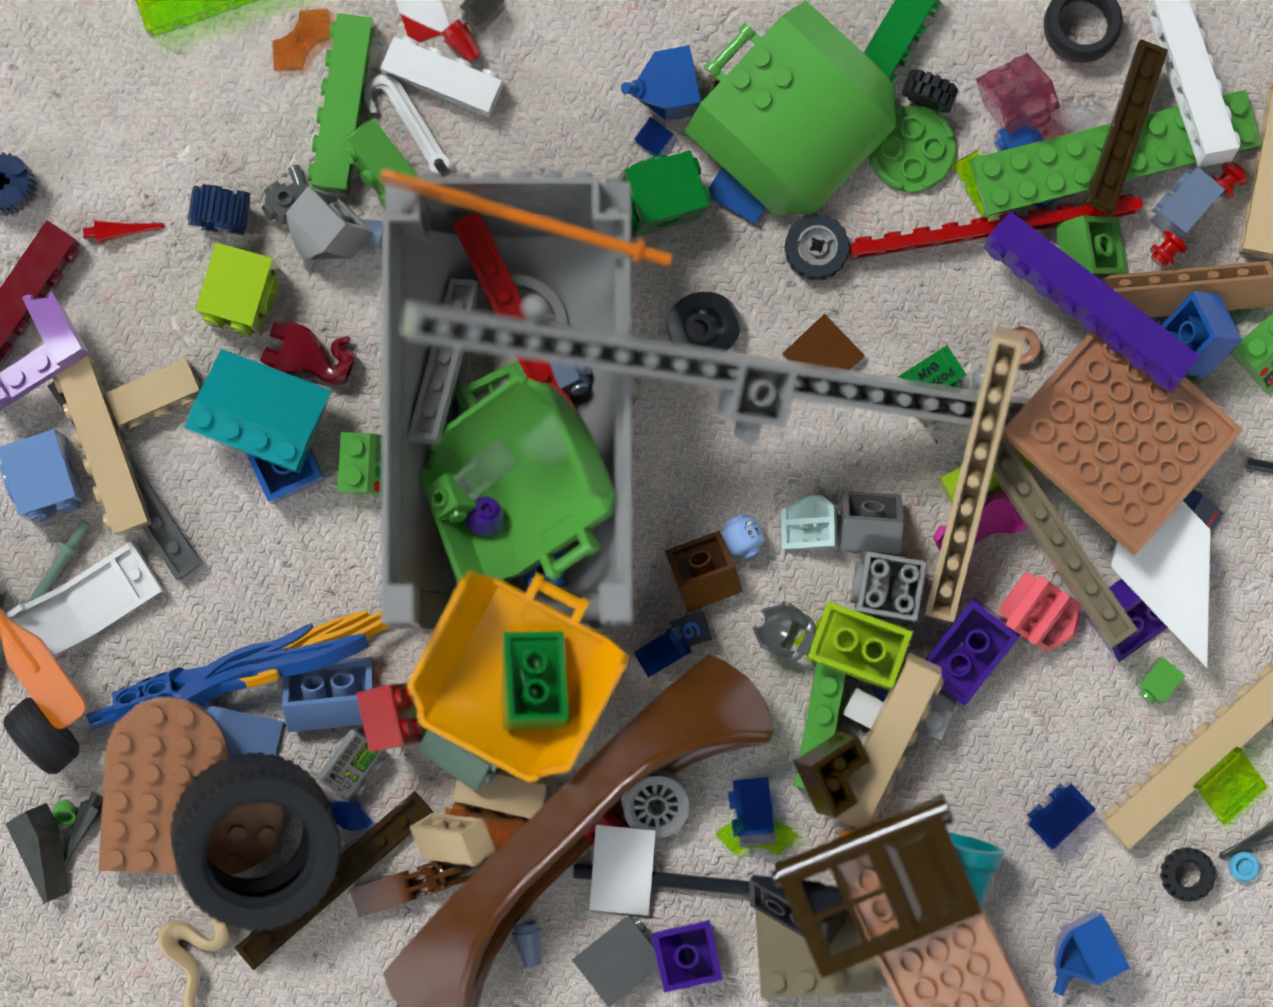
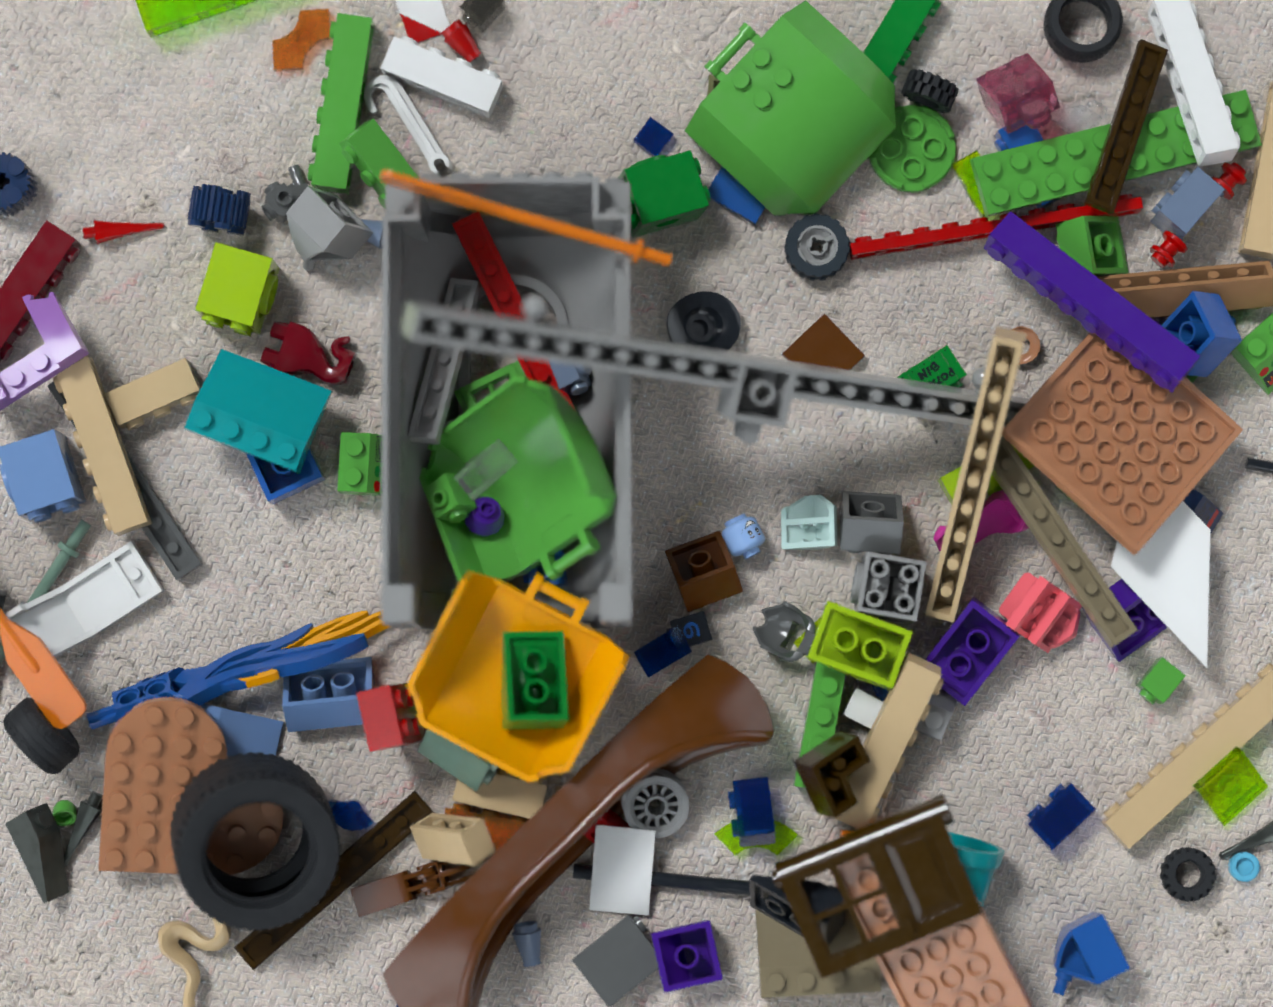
(351, 765): slope -> none
(667, 84): blue piece -> none

